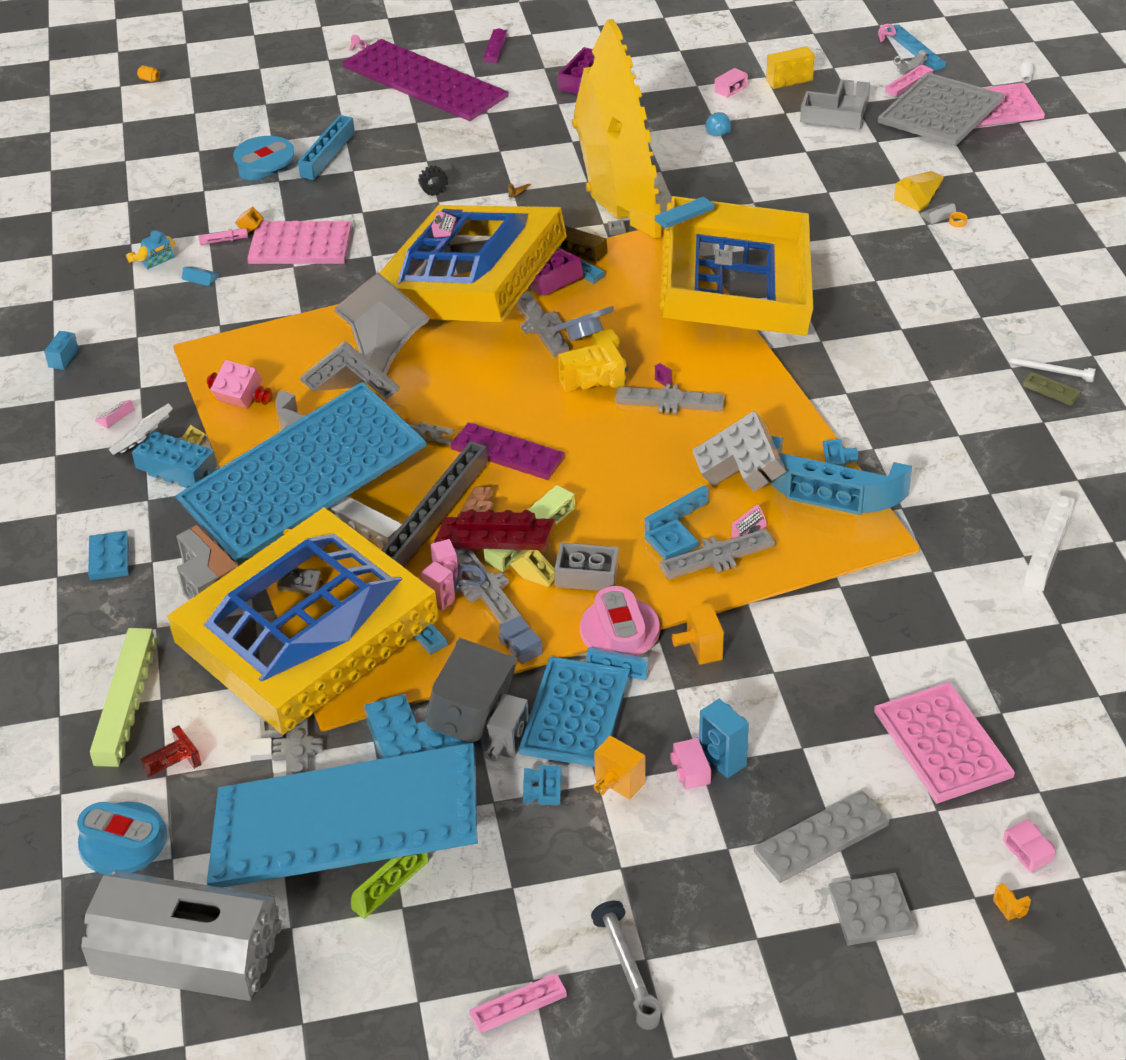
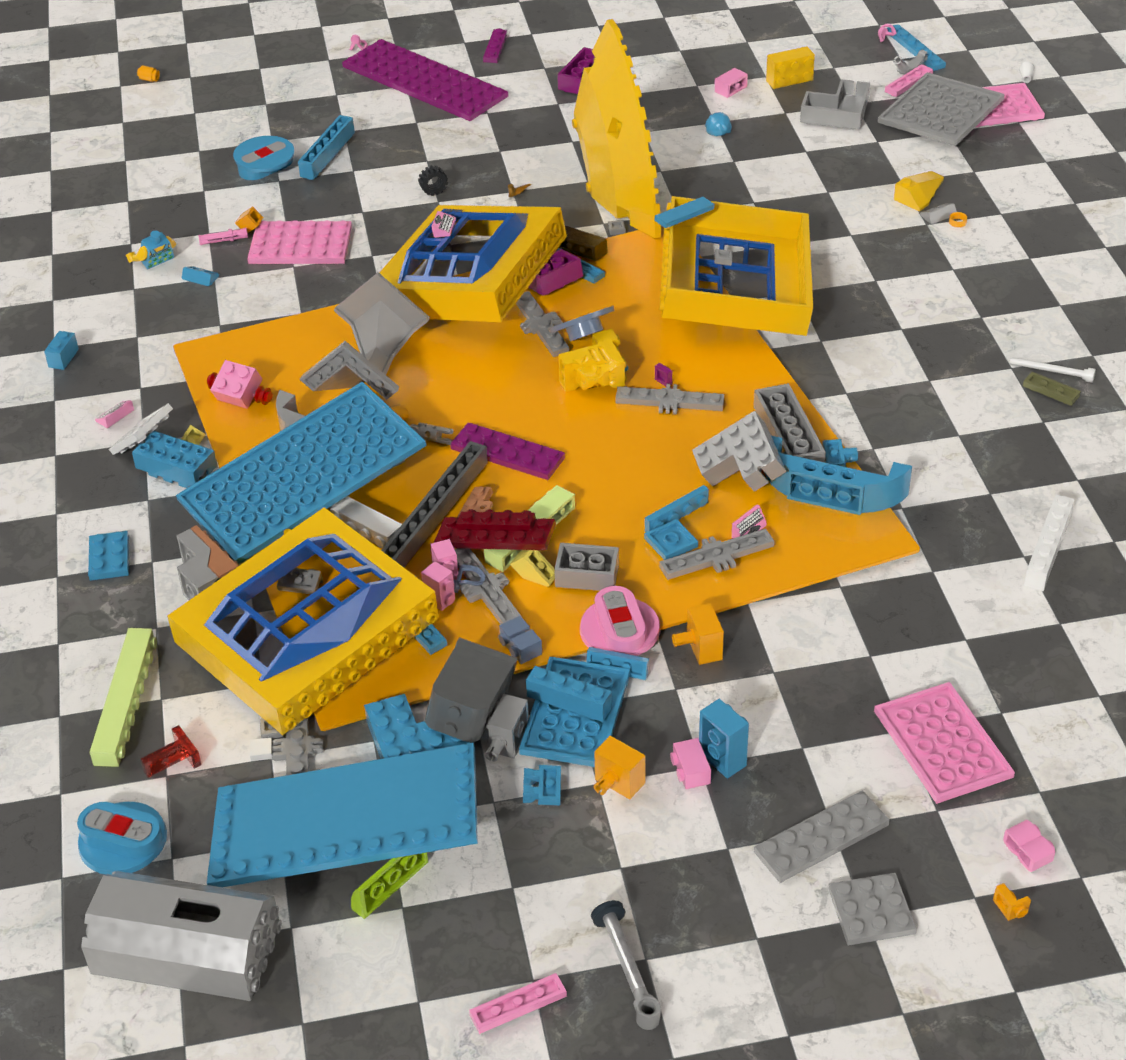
(569, 693): none -> dark azure brick
(787, 420): none -> light grey brick

